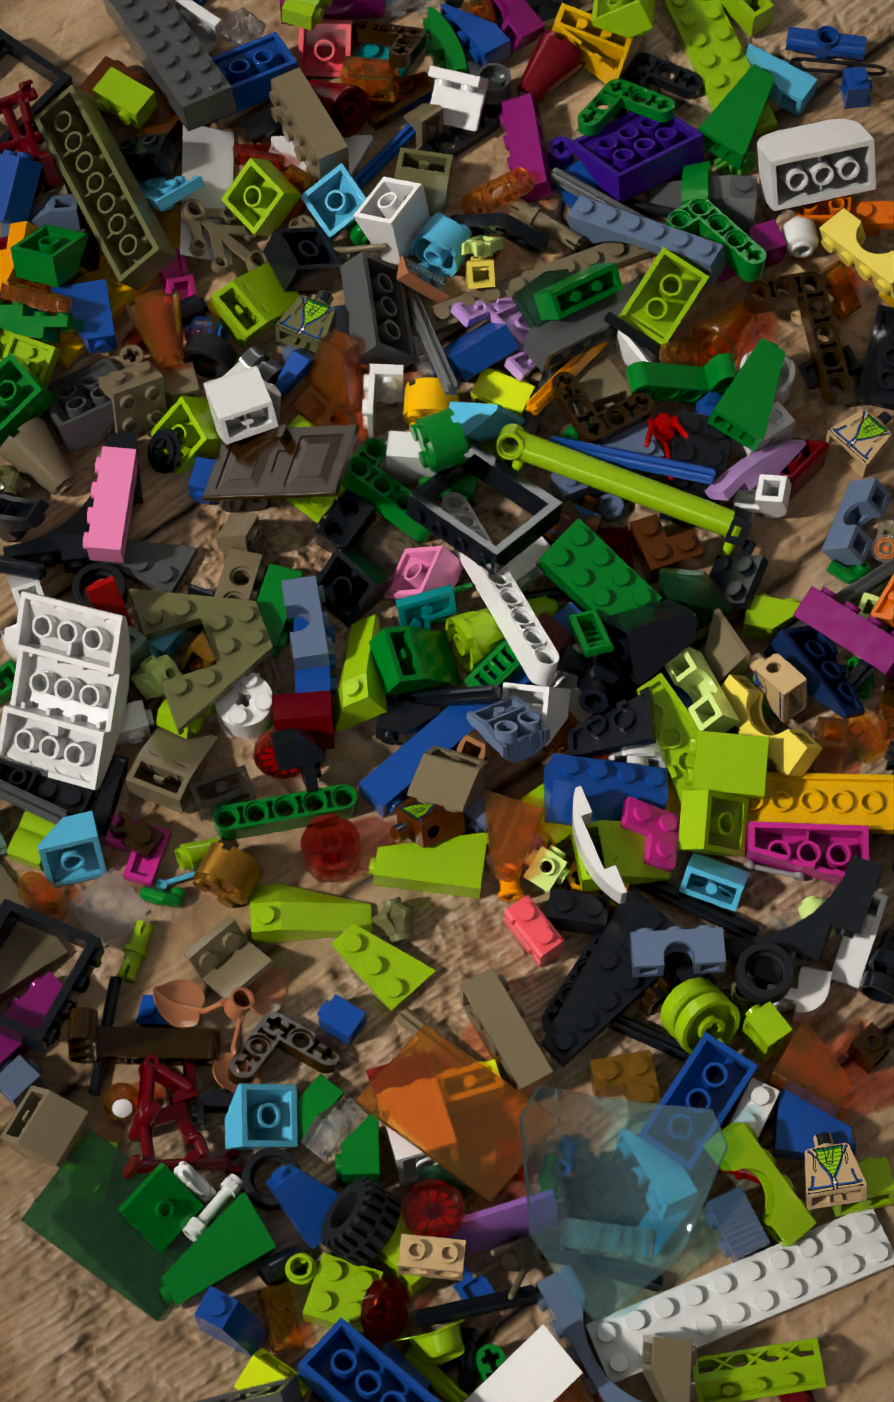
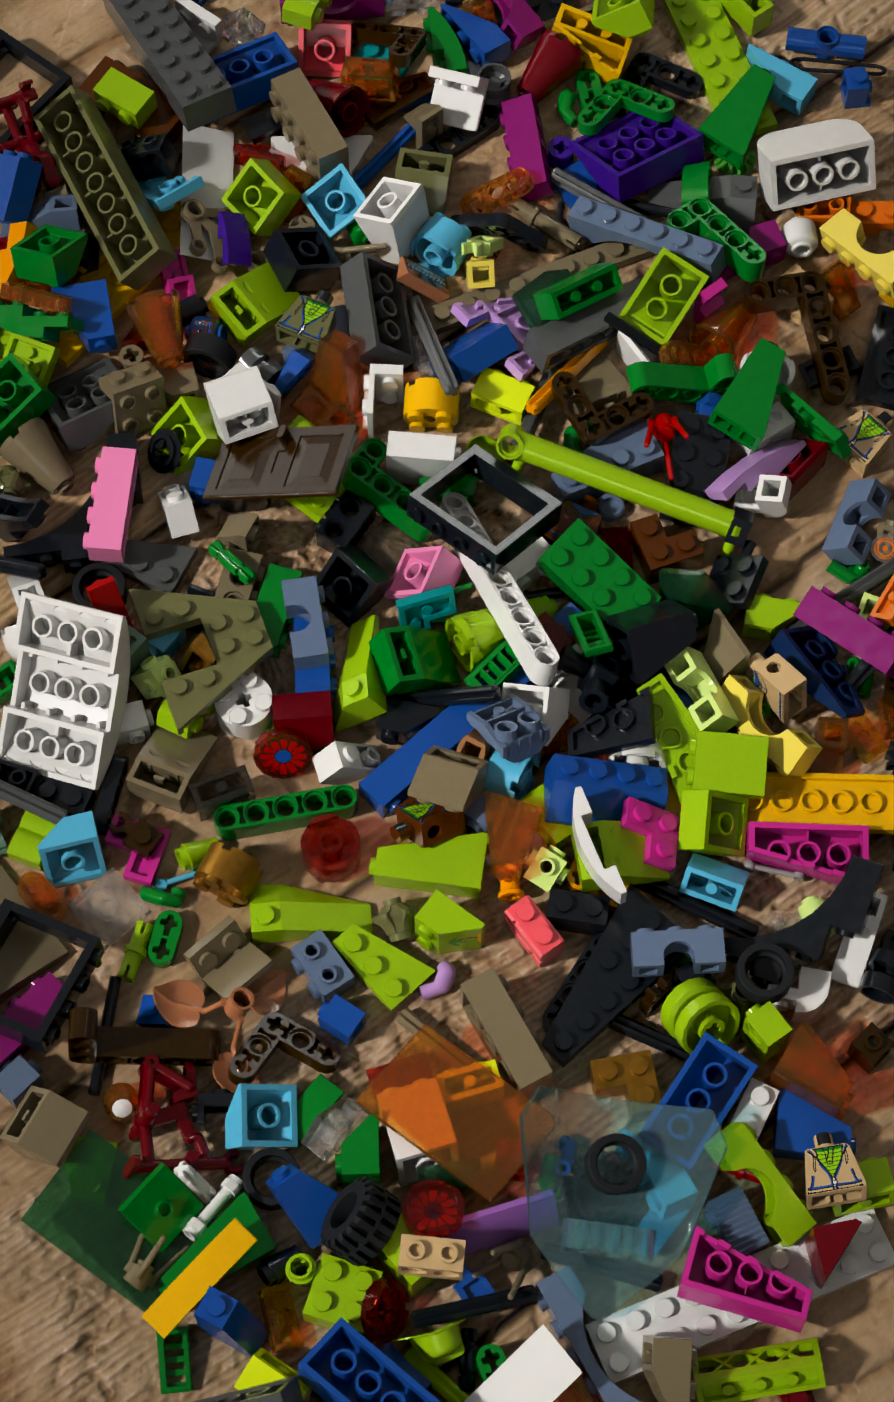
(140, 1273): none -> dark tan plant
(166, 1388): none -> green slope
(172, 941): none -> green beam
(178, 510): none -> white slope
(198, 1276): none -> yellow slope
(232, 562): none -> green axle
(236, 239): none -> dark purple slope
(298, 749): black brick -> none
(321, 967): none -> sand blue brick
(345, 762): none -> white slope
(440, 441): green brick -> none
(442, 982): none -> lavender arm
(447, 926): none -> lime slope
(482, 420): medium azure slope -> none
(510, 778): none -> medium azure brick
(564, 107): none -> green arm
(581, 88): none -> green beam
(639, 1164): none -> black tyre
(641, 461): blue axle -> none
(709, 300): none -> dark pink slope
(741, 1285): none -> dark pink wedge
(812, 423): none -> green wing
(826, 1246): none -> dark red slope

